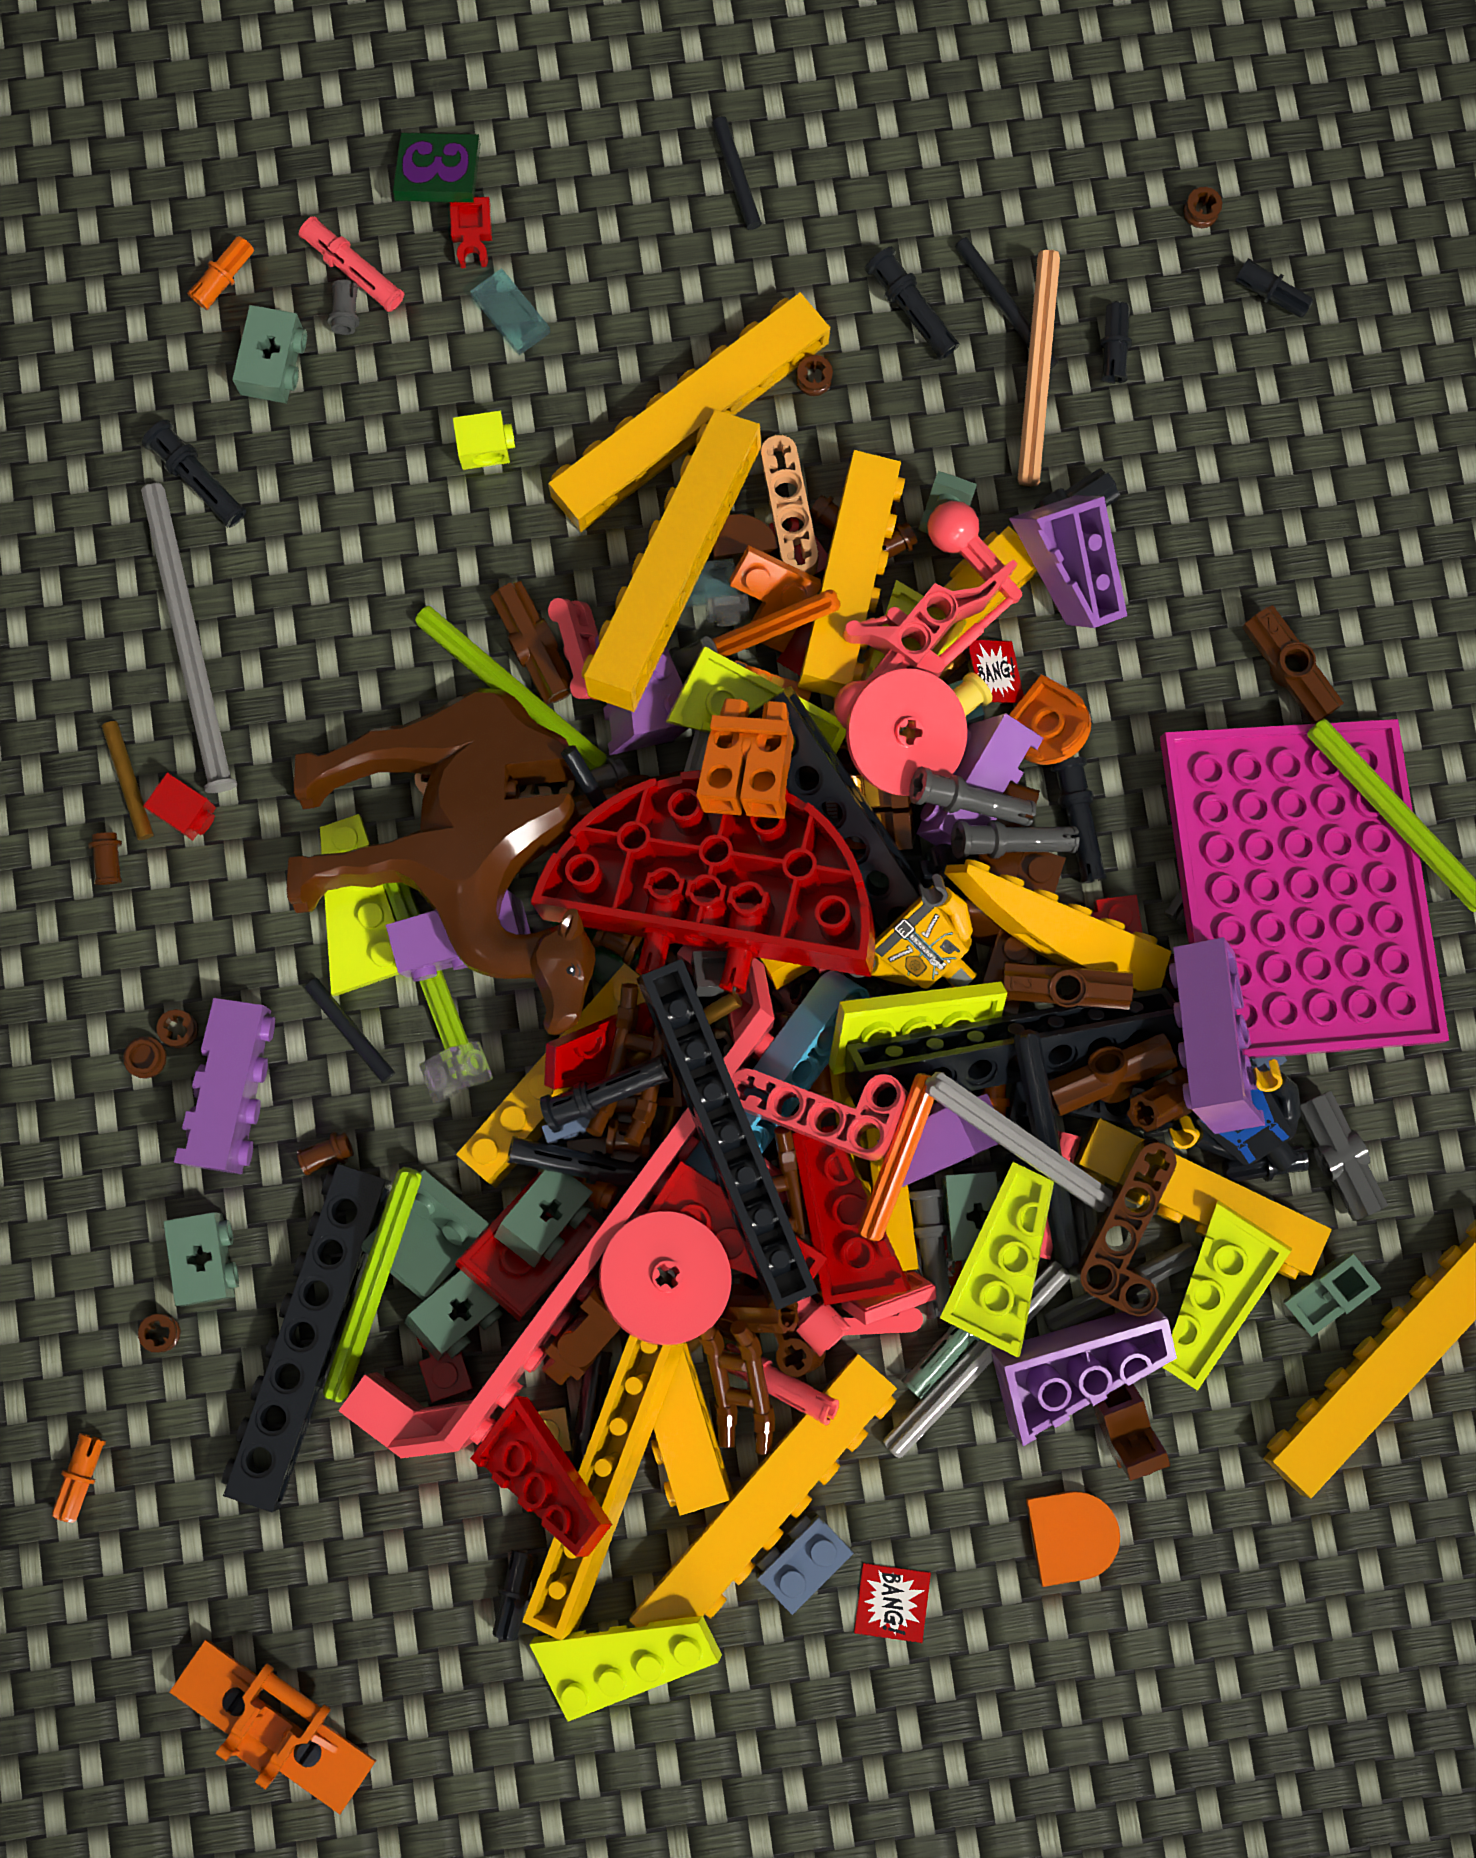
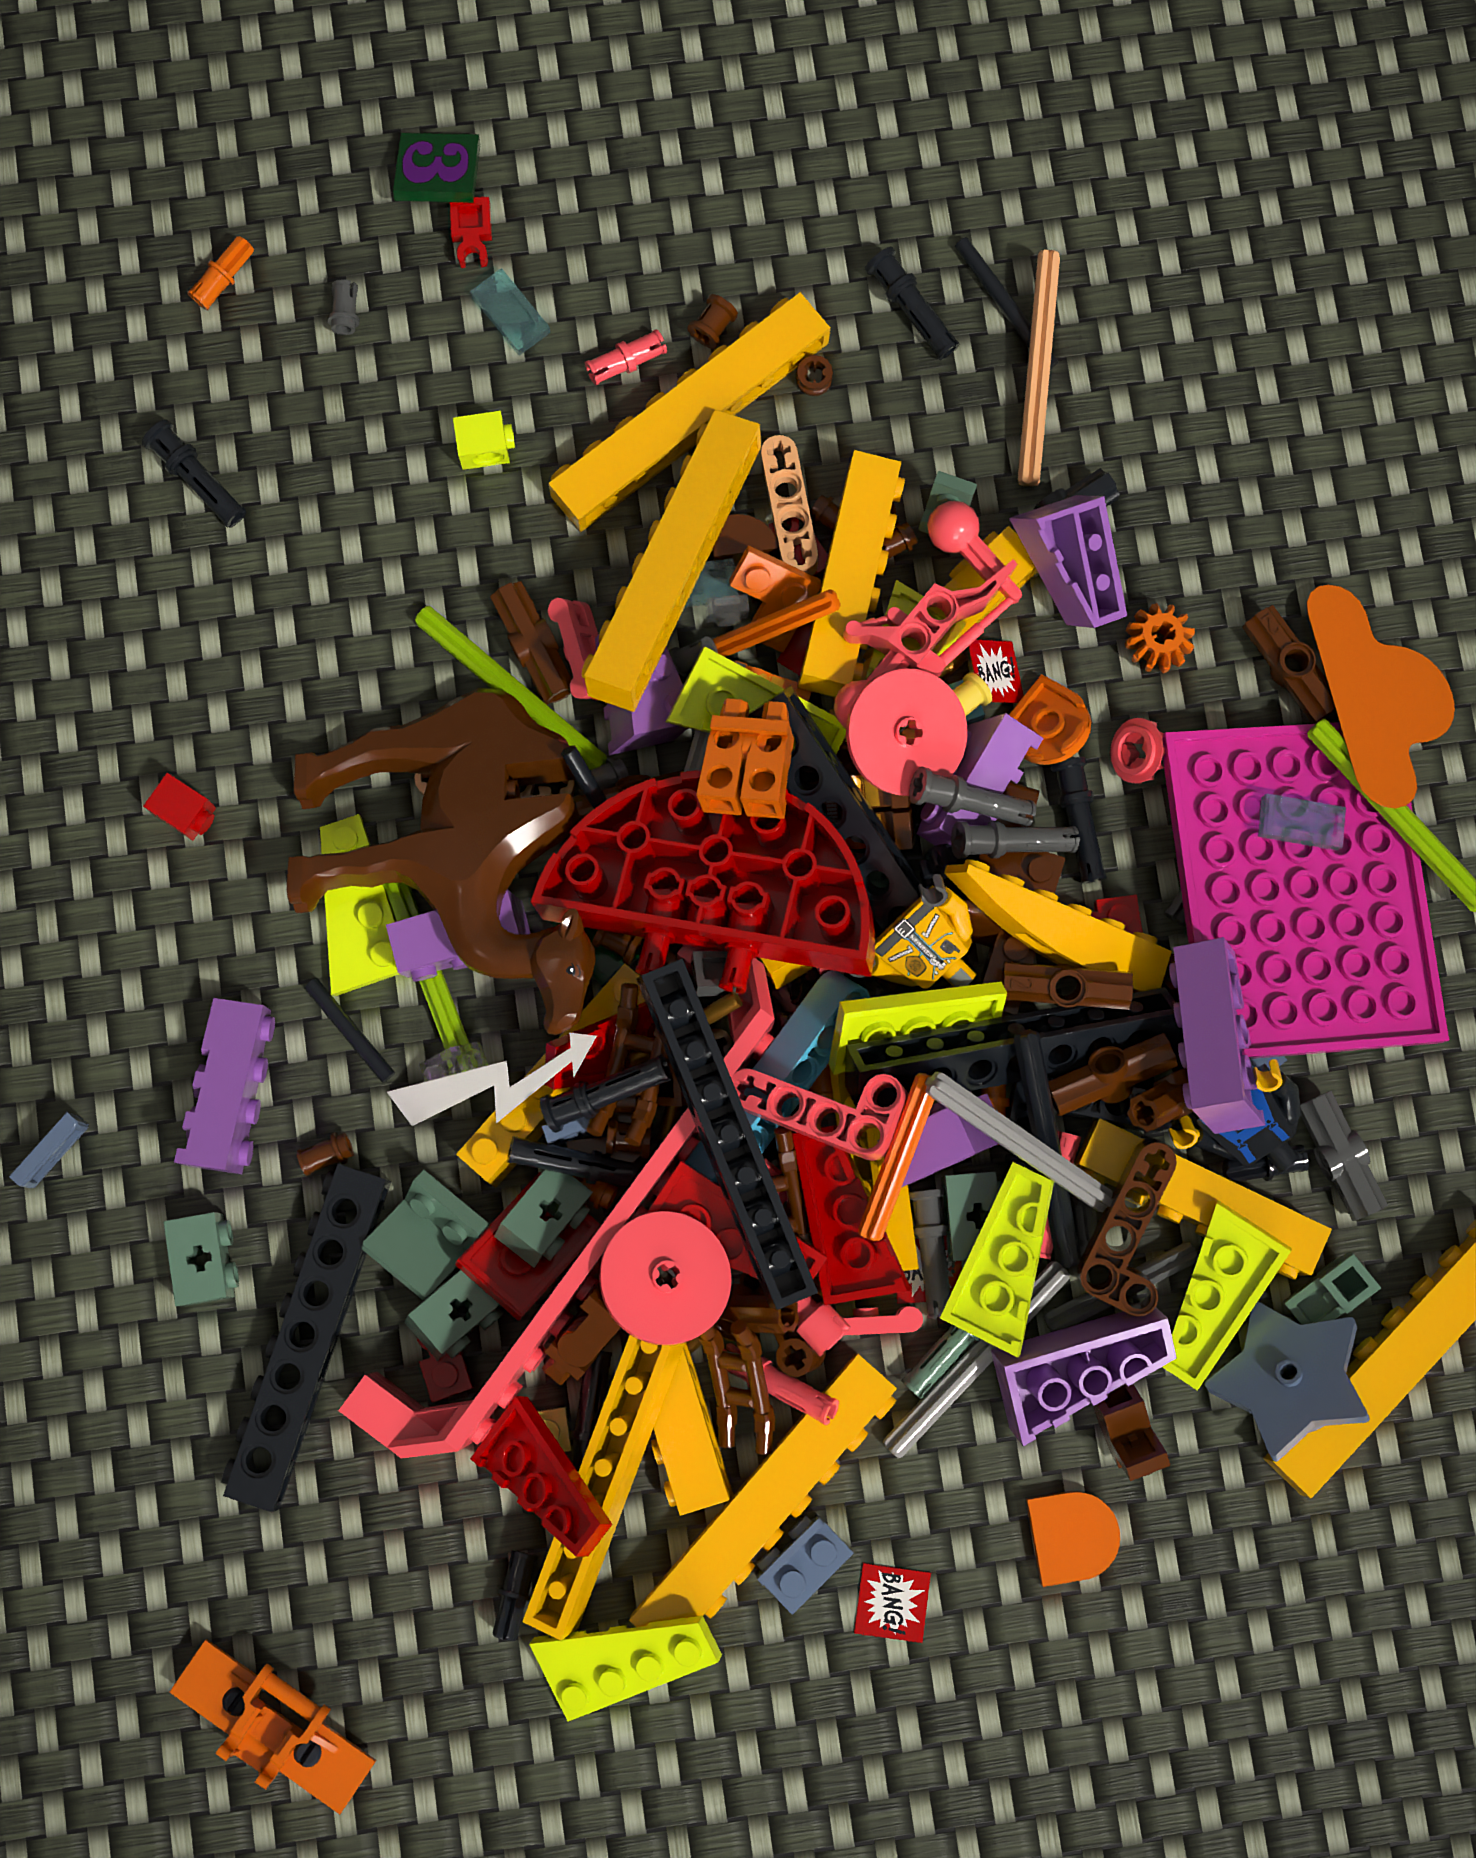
(49, 1151): none -> sand blue tile
(77, 1478): orange axle -> none
(106, 858): reddish brown pin -> none
(127, 780): pearl gold bar -> none
(145, 1057): reddish brown plate -> none
(153, 1344): reddish brown bush -> none
(166, 1035): reddish brown bush -> none
(187, 640): light grey axle -> none
(263, 334): sand green brick -> none
(337, 253): coral pin -> none
(372, 1284): lime axle -> none
(434, 1096): none -> white sticker
(626, 357): none -> coral pin
(712, 321): none -> reddish brown bush
(736, 173): black bar -> none
(880, 1307): coral tile -> none
(1116, 342): black axle -> none
(1124, 753): none -> coral gear
(1144, 637): none -> orange gear
(1208, 196): reddish brown bush -> none
(1274, 288): black axle -> none
(1294, 1407): none -> sand blue plate
(1302, 822): none -> clear light blue tile
(1381, 696): none -> orange sticker

